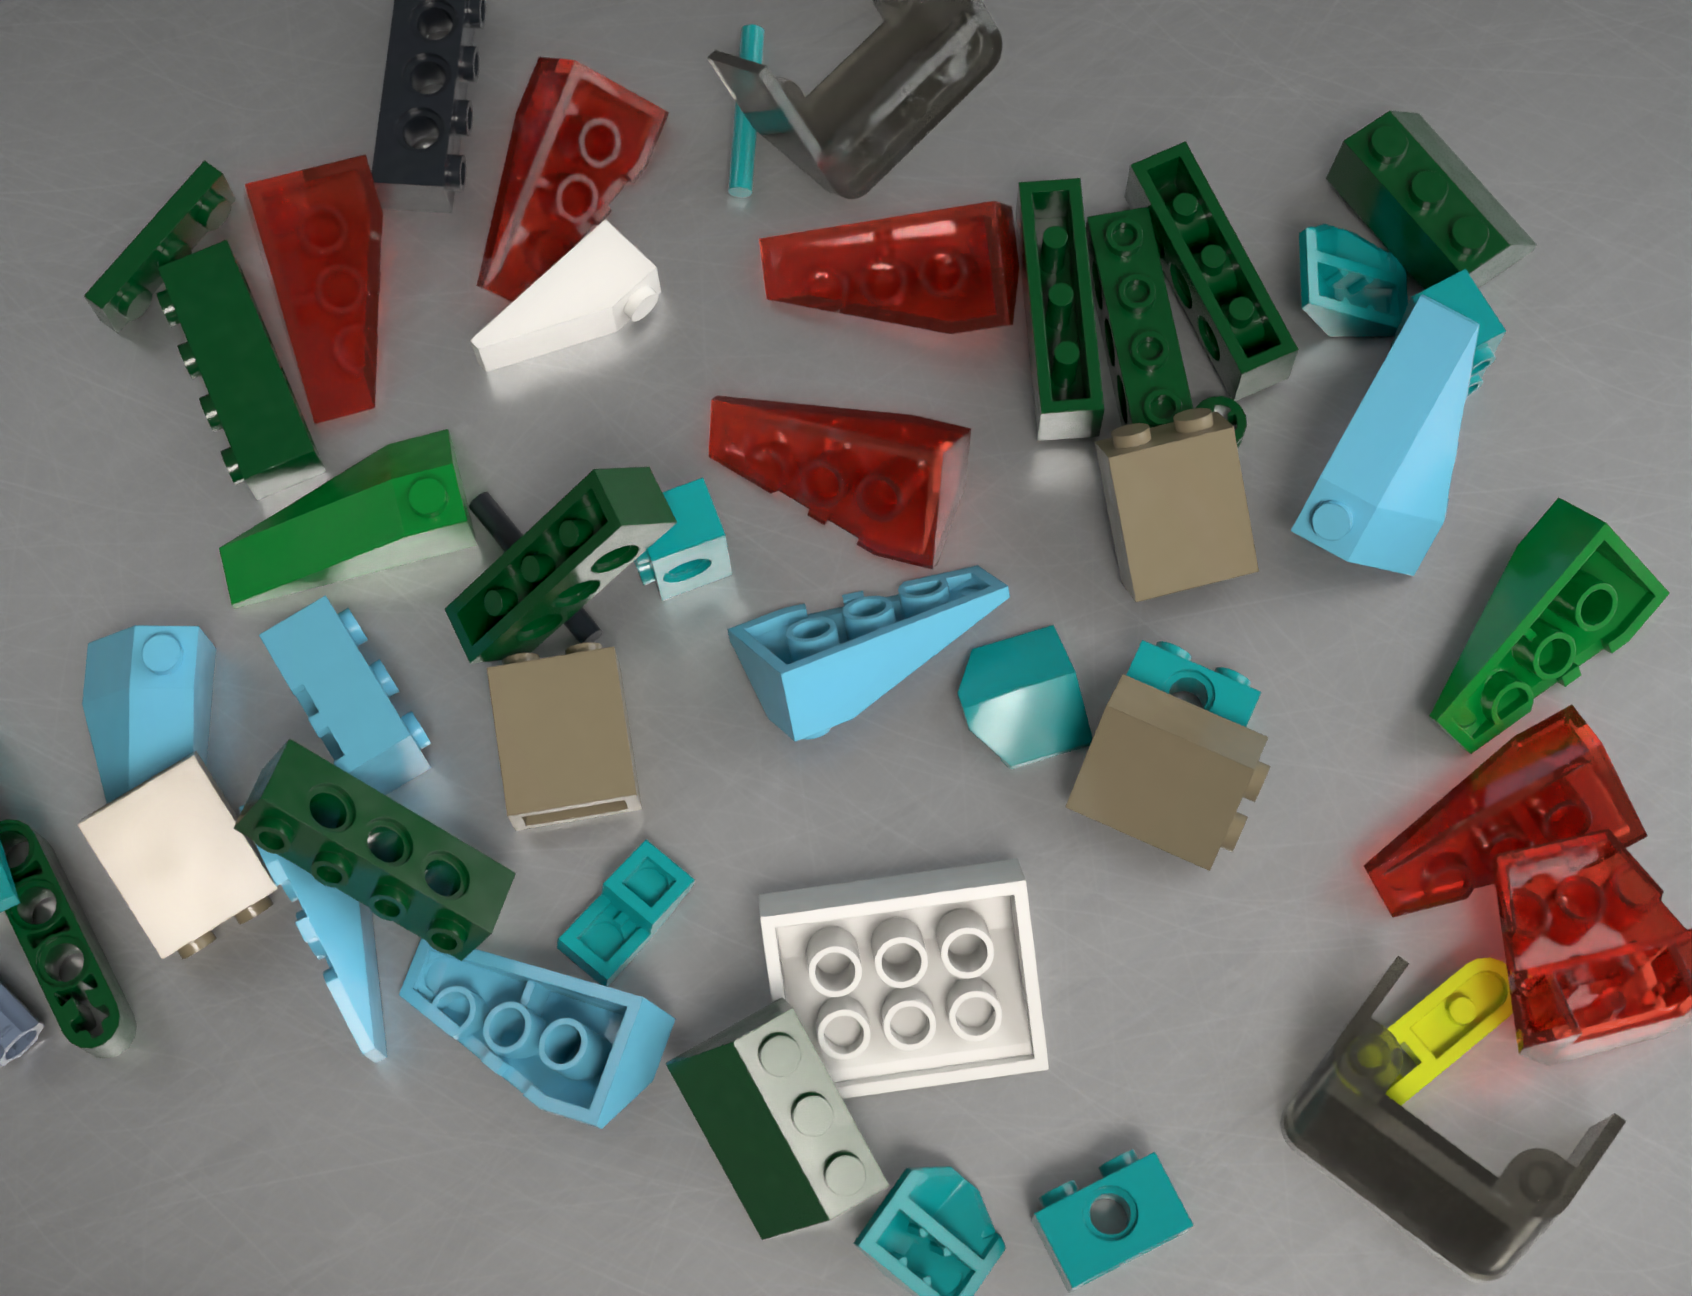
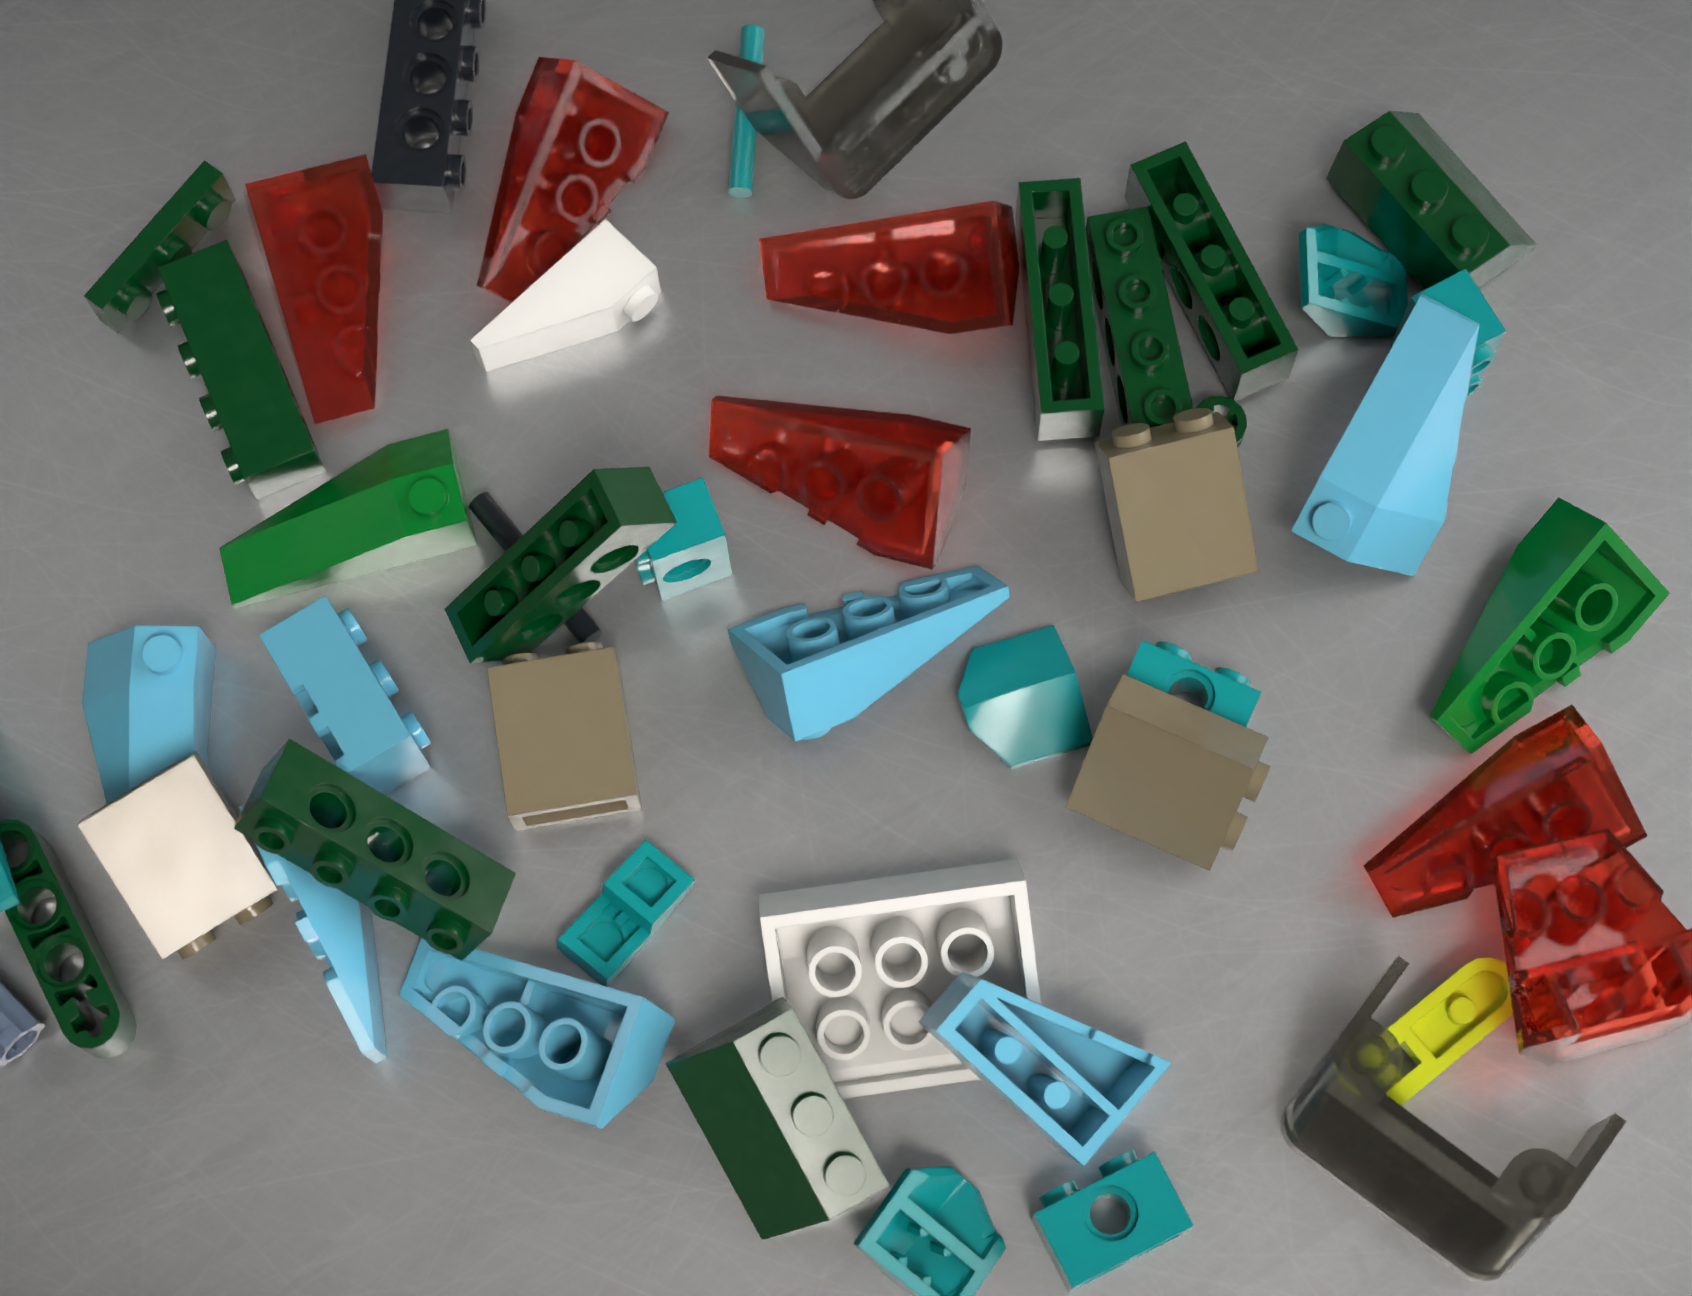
(1044, 1065): none -> medium azure wedge

